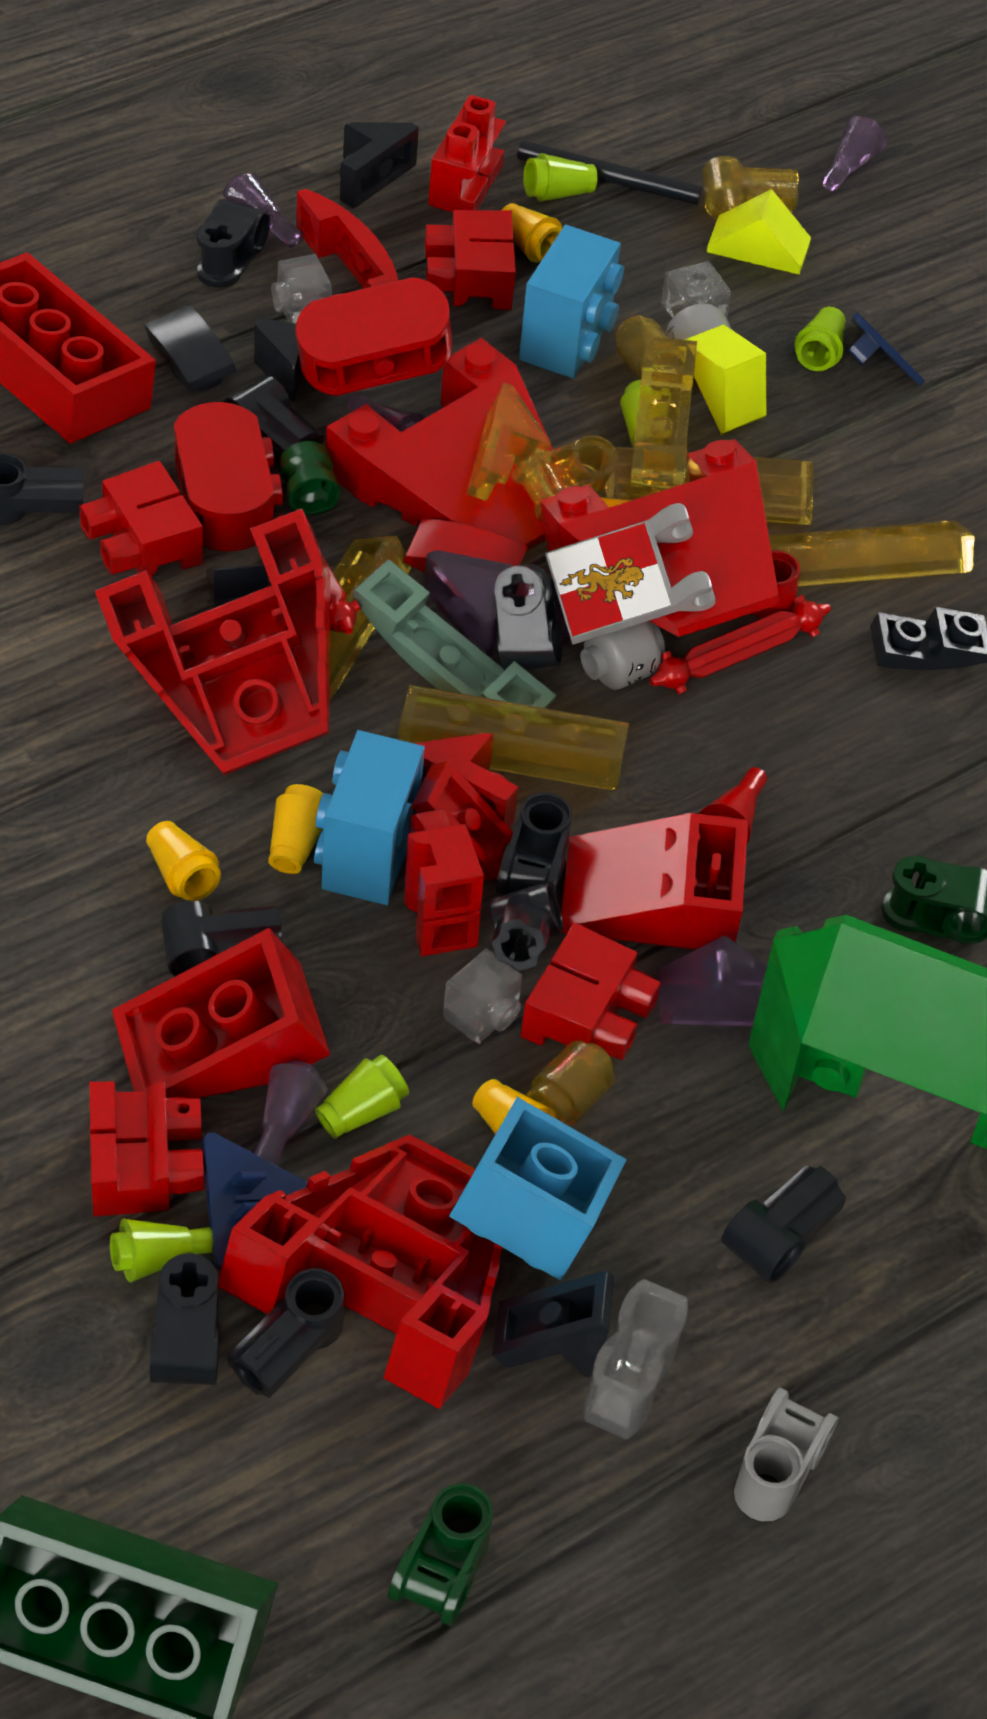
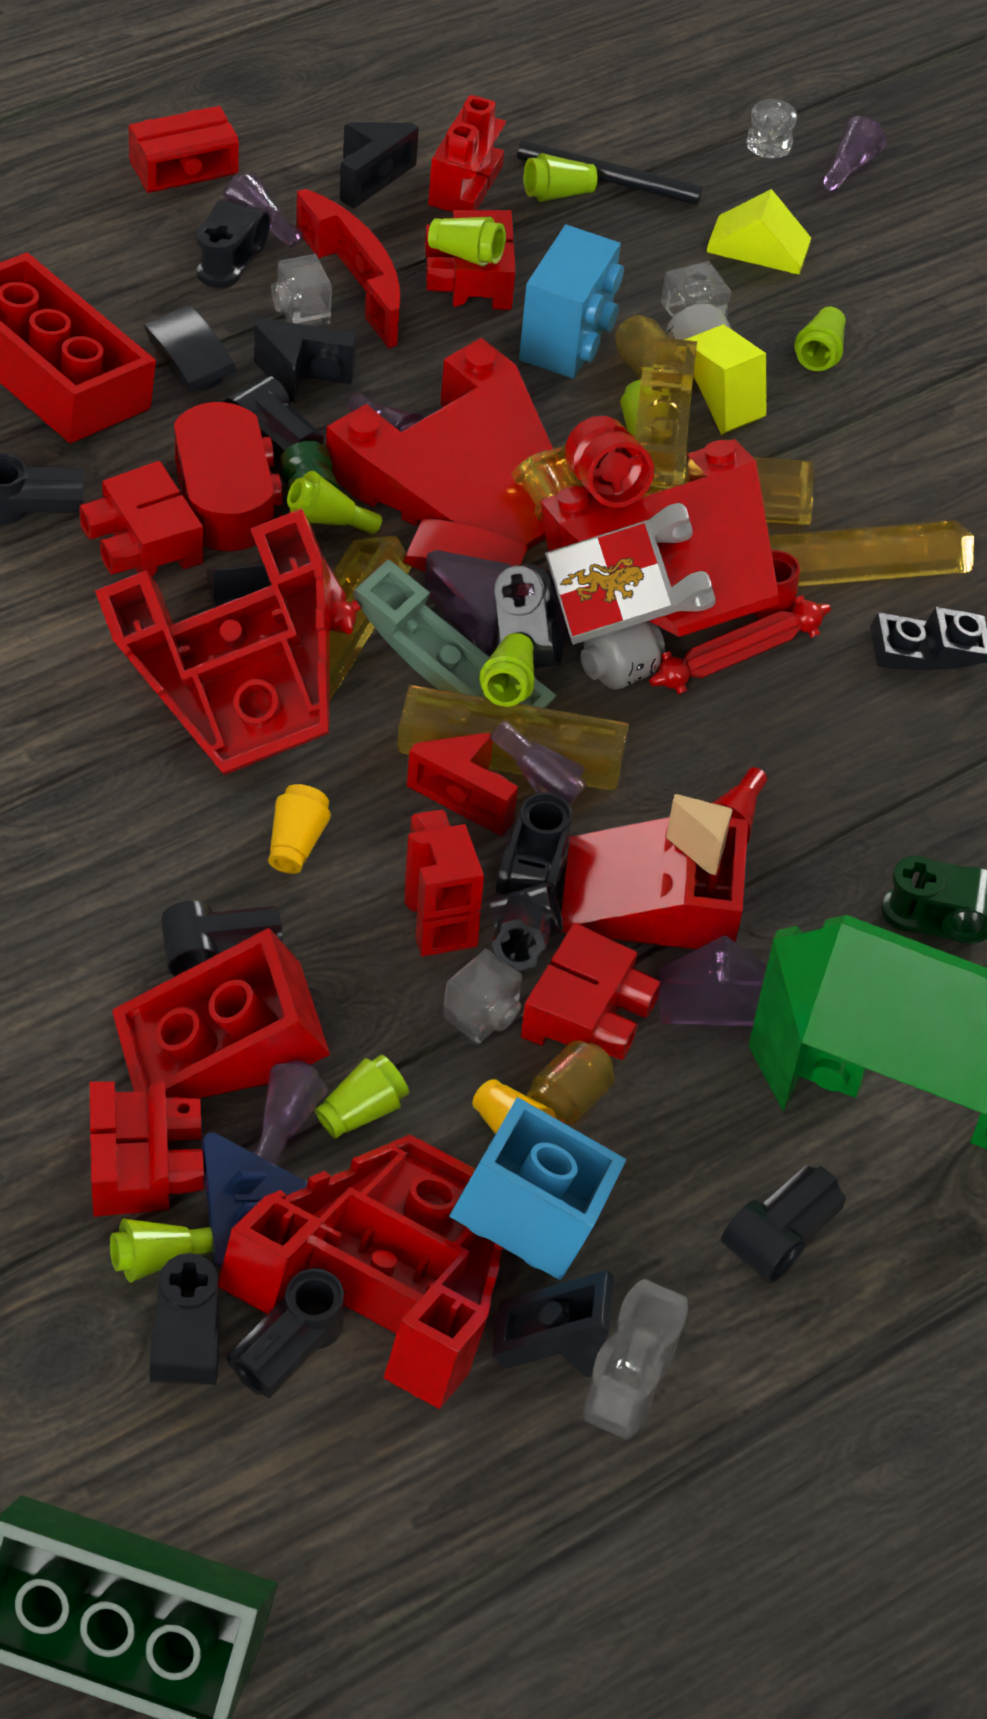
(183, 149): none -> red brick
(183, 862): yellow cone -> none
(328, 505): none -> lime cone
(368, 816): dark azure brick -> none
(374, 336): red brick -> none
(443, 1563): dark green piece -> none
(449, 791): red slope -> none
(469, 238): none -> lime cone
(507, 439): clear yellow slope -> none
(509, 671): none -> lime cone
(533, 231): yellow cone -> none
(541, 766): none -> cone
(609, 461): none -> red wheel
(699, 830): none -> tan slope
(730, 184): clear yellow piece -> none
(771, 128): none -> clear wheel
(784, 1447): light grey piece -> none
(871, 341): dark blue piece -> none

